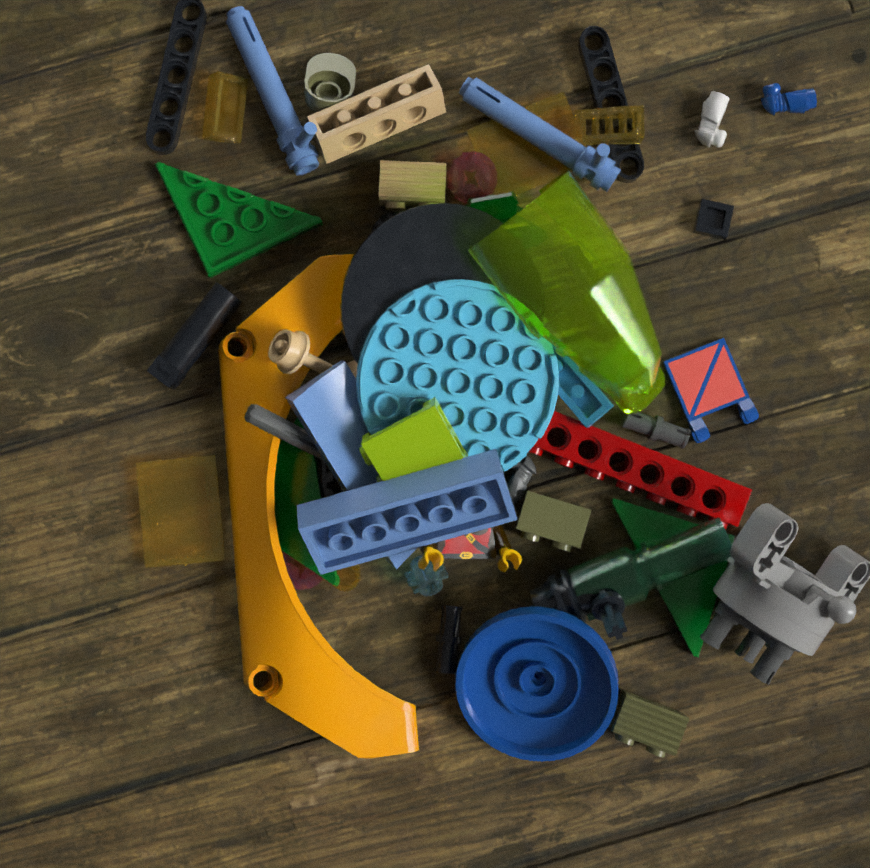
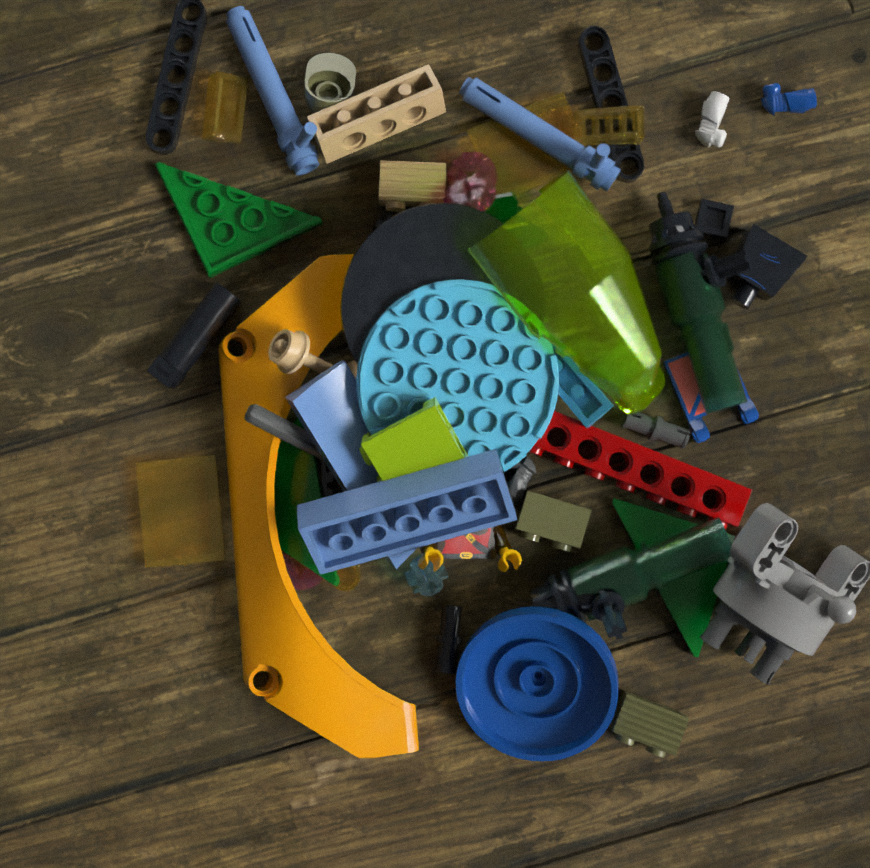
(482, 192): none -> clear pink gear
(695, 303): none -> clear green piece
(772, 266): none -> black torso

